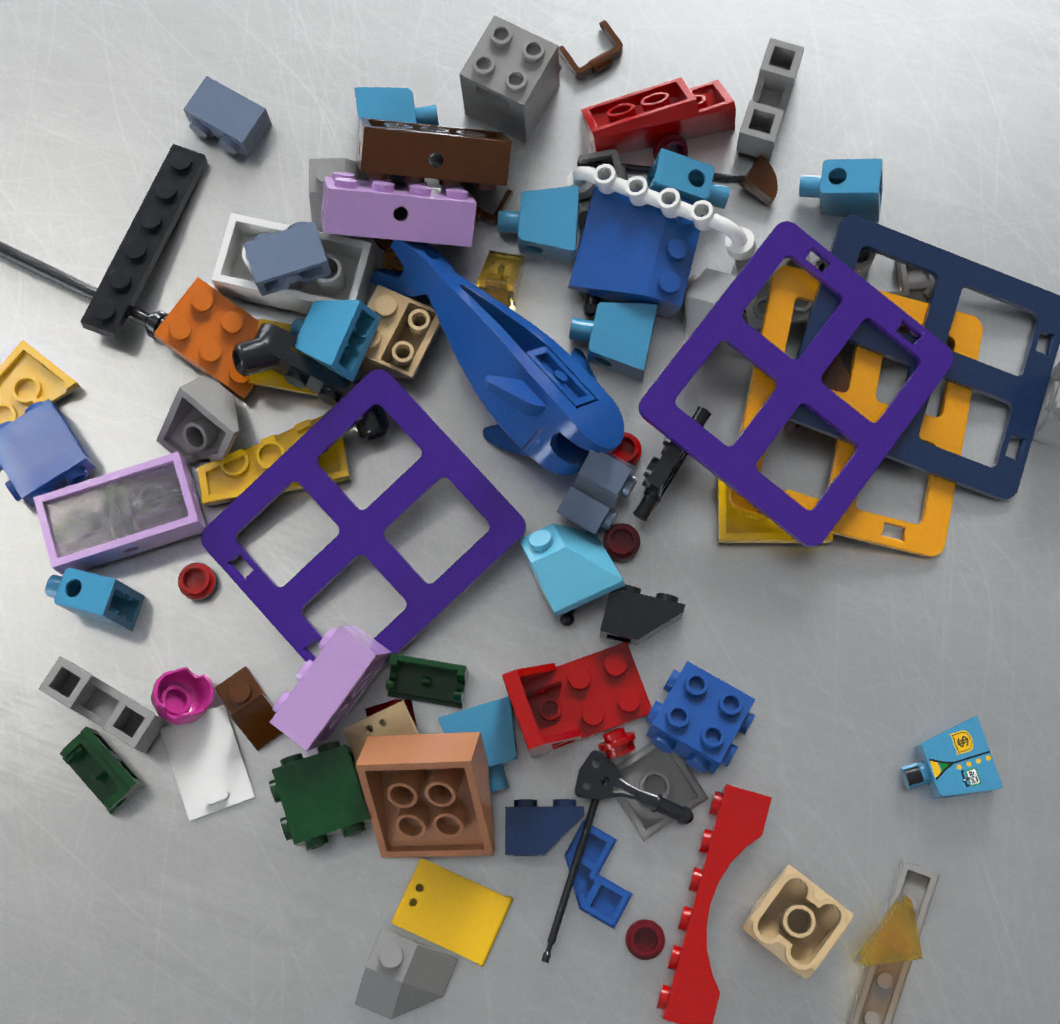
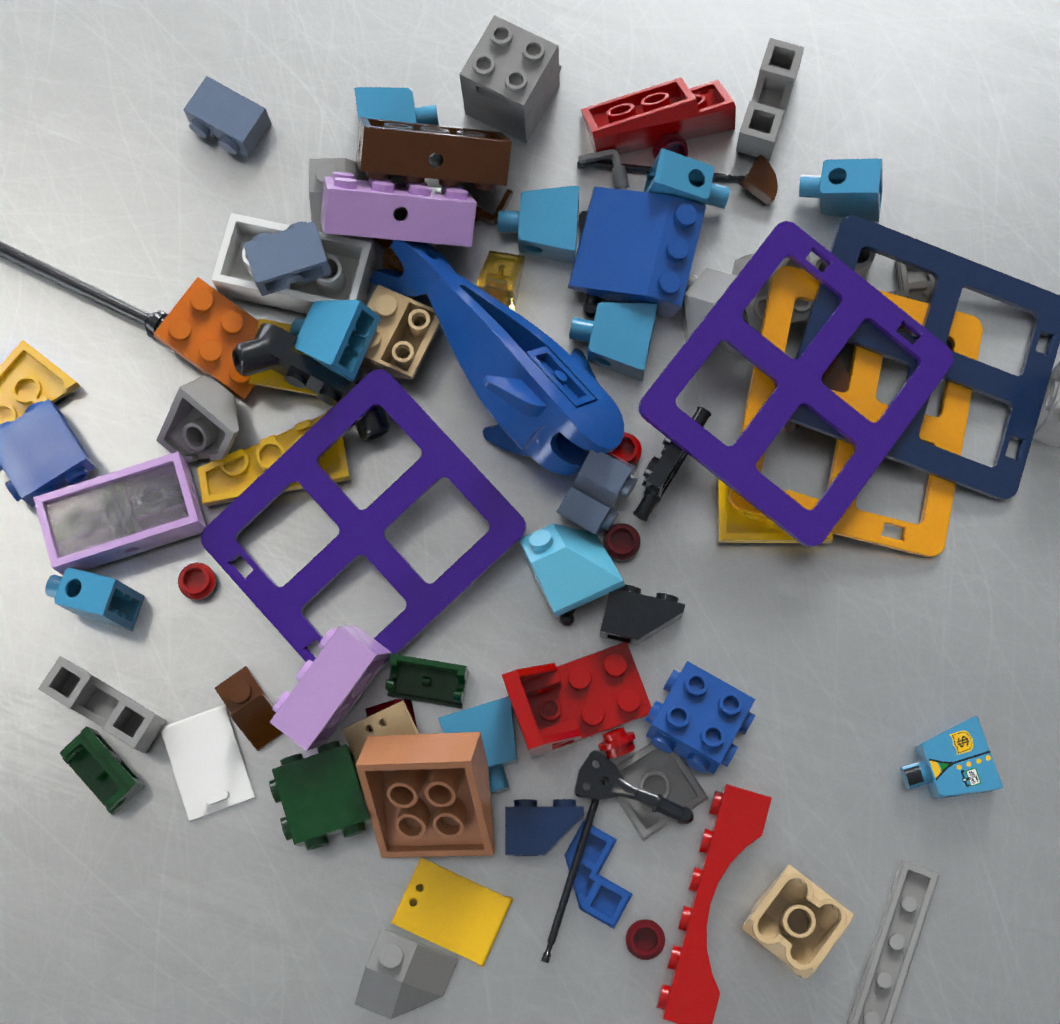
(144, 242): black plate -> none
(182, 696): dark pink hair -> none
(600, 61): reddish brown piece -> none
(738, 241): white bar -> none
(894, 937): clear yellow slope -> none

